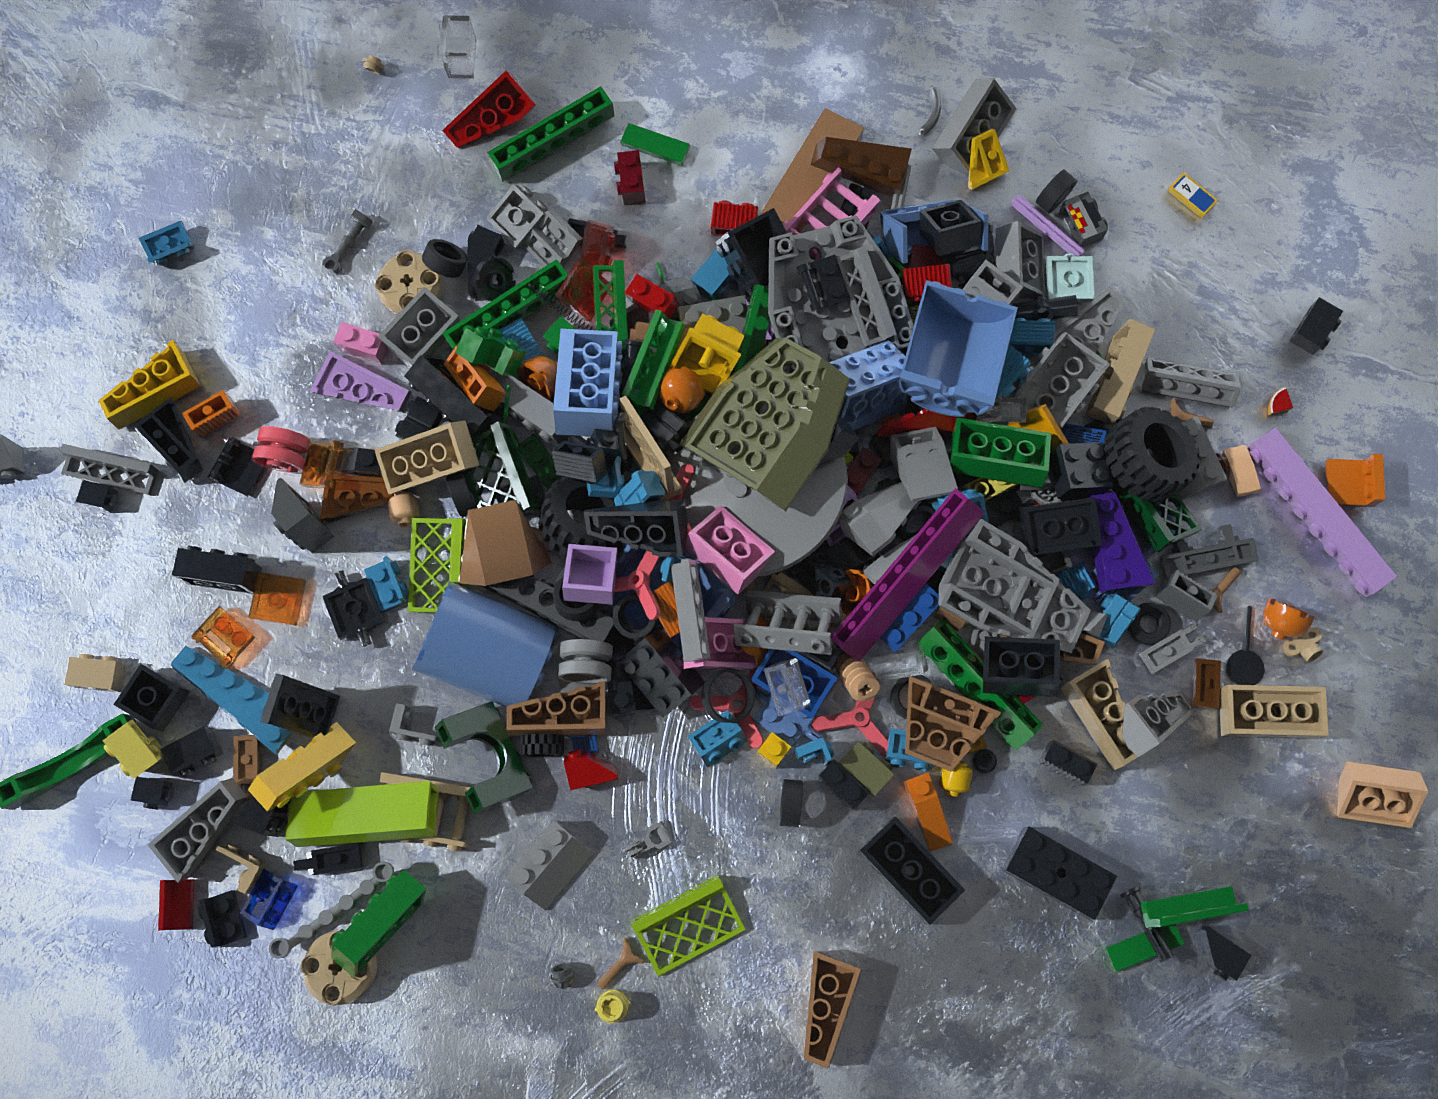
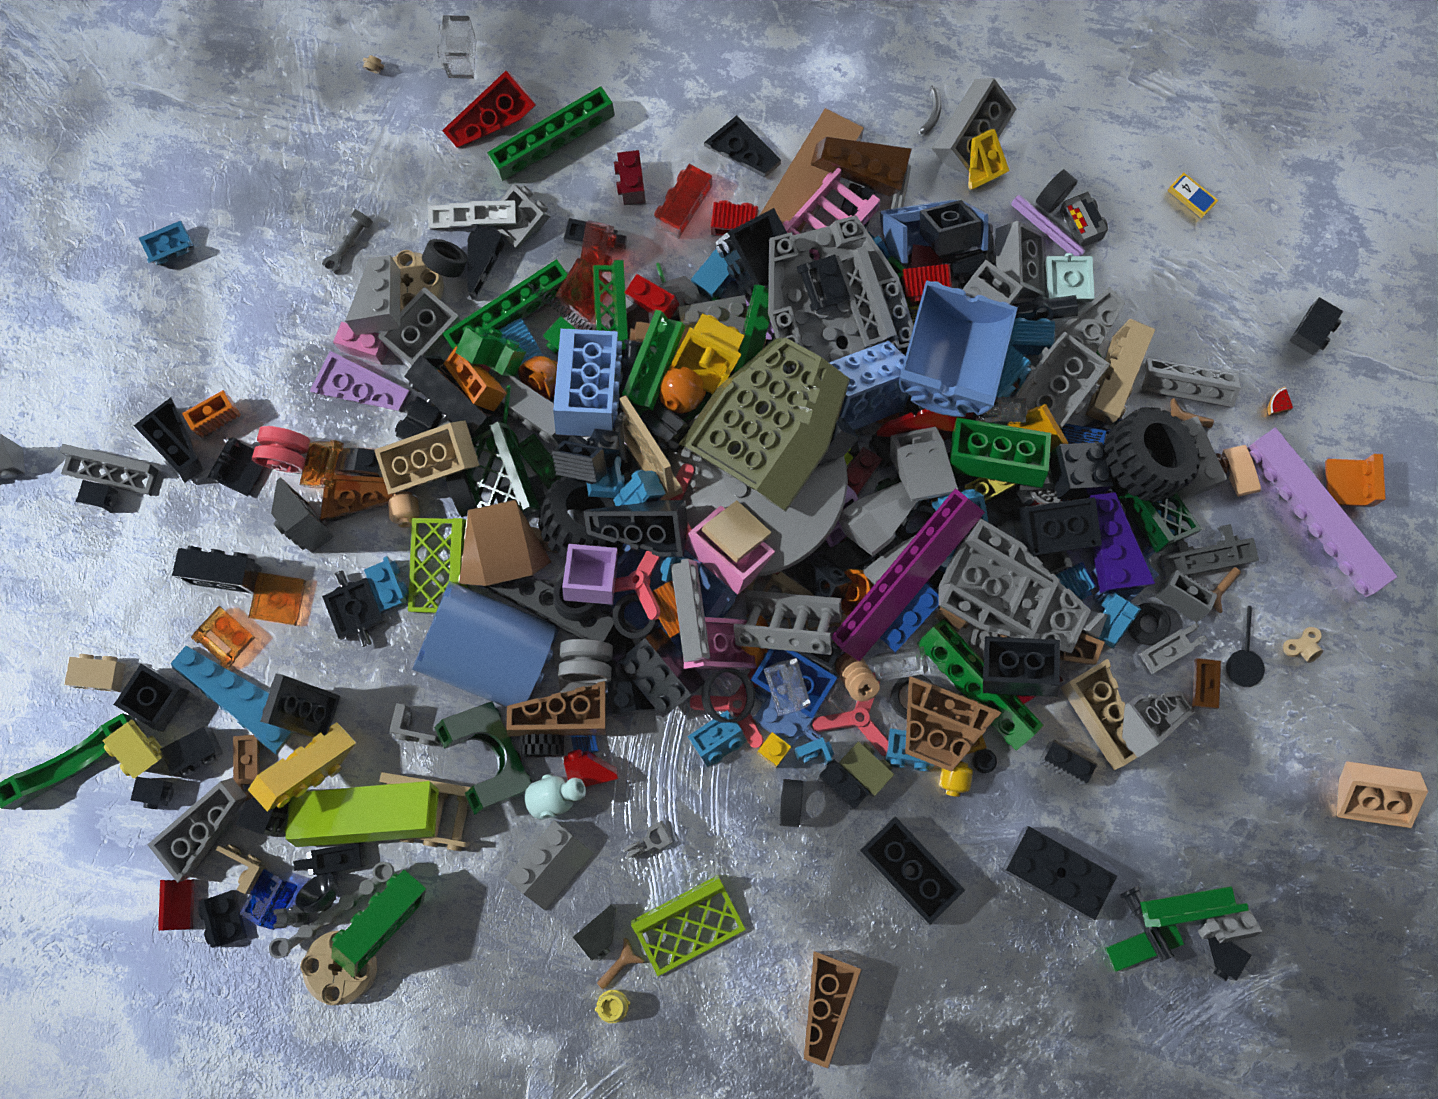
(163, 377): yellow wedge -> none
(292, 917): none -> dark grey piece
(317, 894): none -> black piece
(377, 298): none -> light grey wedge
(472, 214): none -> white slope
(483, 278): black plate -> none
(552, 240): light grey slope -> none
(553, 796): none -> light aqua piece
(562, 975): dark grey plate -> none
(598, 934): none -> pearl dark grey slope
(655, 144): green tile -> none
(683, 200): none -> clear red brick
(736, 531): none -> tan tile
(743, 147): none -> black wing
(928, 811): orange slope -> none
(1231, 927): none -> light grey hinge
(1286, 619): orange cylinder -> none
(1295, 709): tan brick -> none

